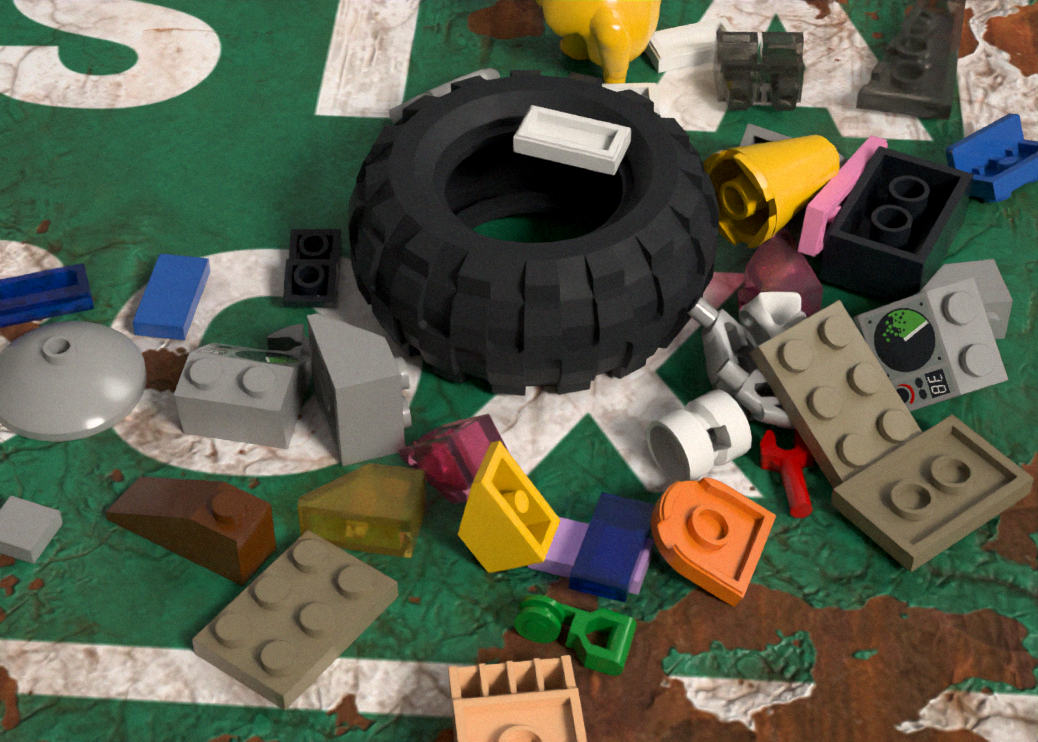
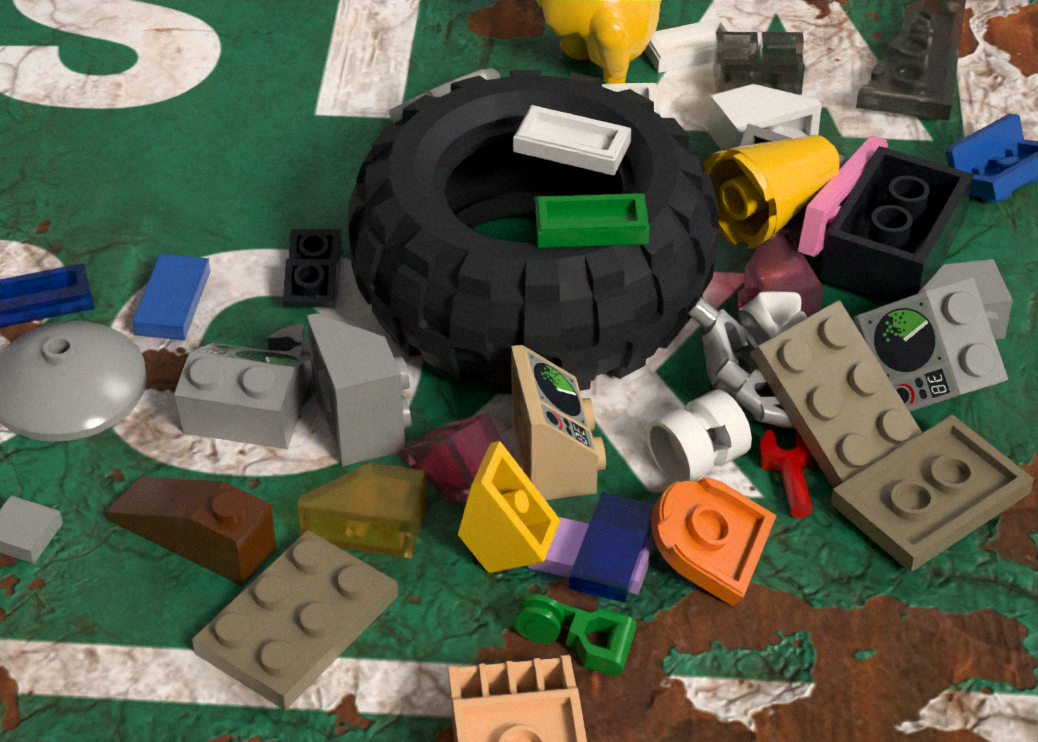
(553, 428): none -> tan slope
(591, 220): none -> green tile
(763, 107): none -> white slope

